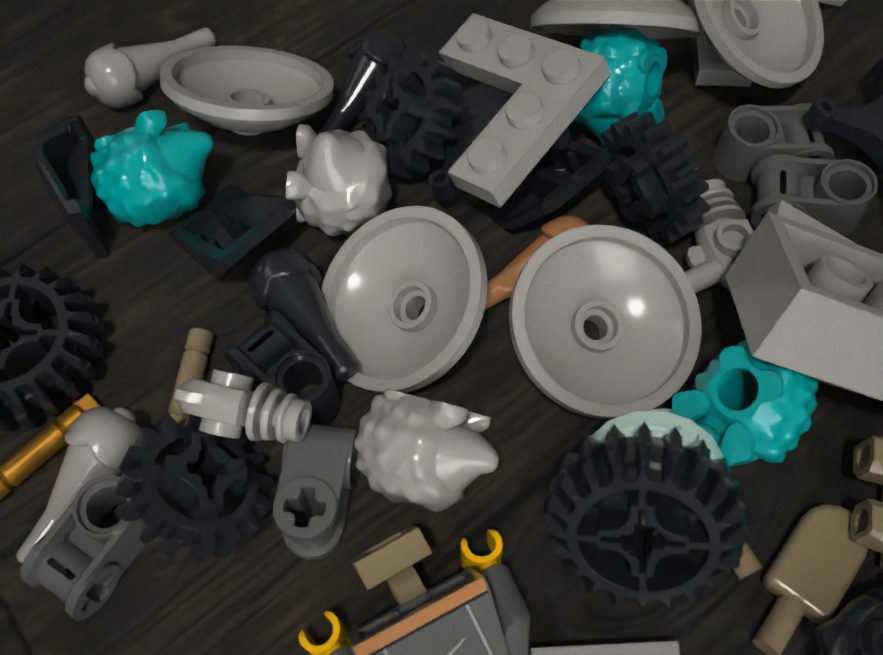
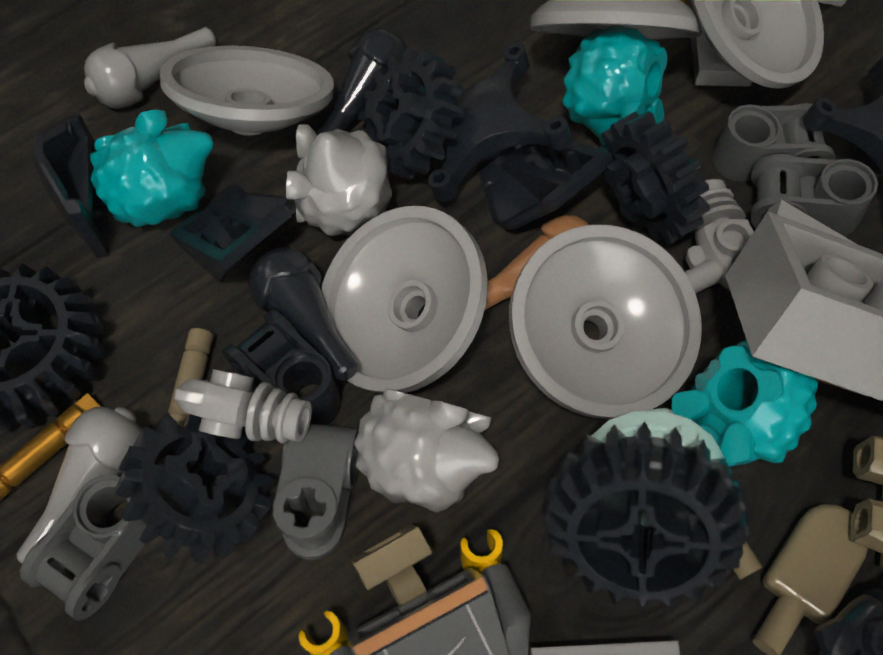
(548, 91): light grey plate -> none

